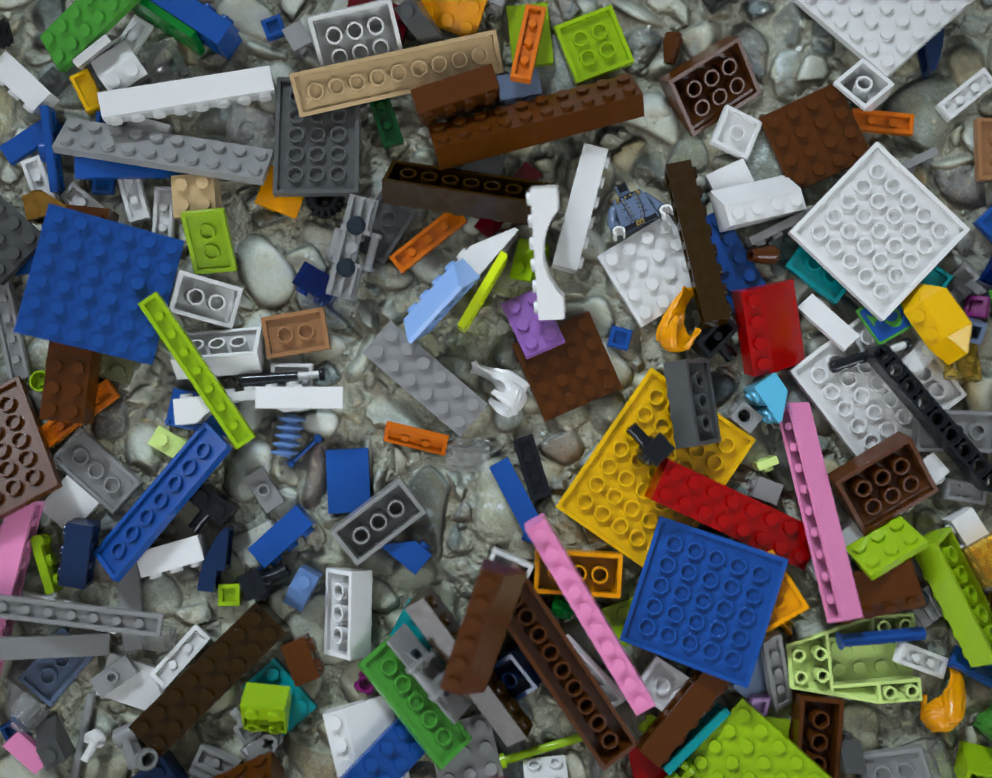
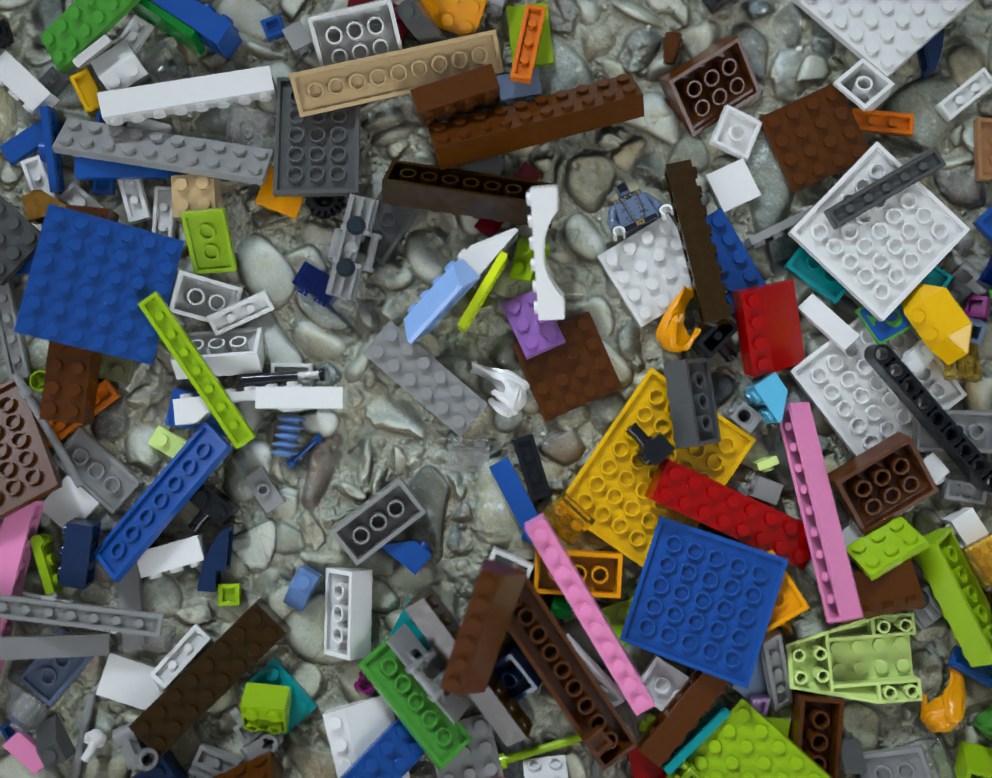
(27, 393): none -> light grey bar
(114, 675): light grey plate -> none
(240, 312): none -> white tile
(260, 581): black brick -> none
(282, 536): blue brick -> none
(295, 333): medium nougat plate -> none
(302, 659): reddish brown brick -> none
(347, 479): blue tile -> none
(386, 123): dark green plate -> none
(416, 438): orange plate -> none
(427, 241): orange plate -> none
(567, 517): none -> clear yellow plate
(580, 208): white brick -> none
(593, 45): lime plate -> none
(597, 741): none -> reddish brown plate
(619, 338): blue tile -> none
(756, 202): white slope -> none
(766, 254): reddish brown cone -> none
(857, 359): black piece -> none
(880, 637): blue axle -> none
(884, 188): none -> dark grey tile
(920, 659): white plate -> none

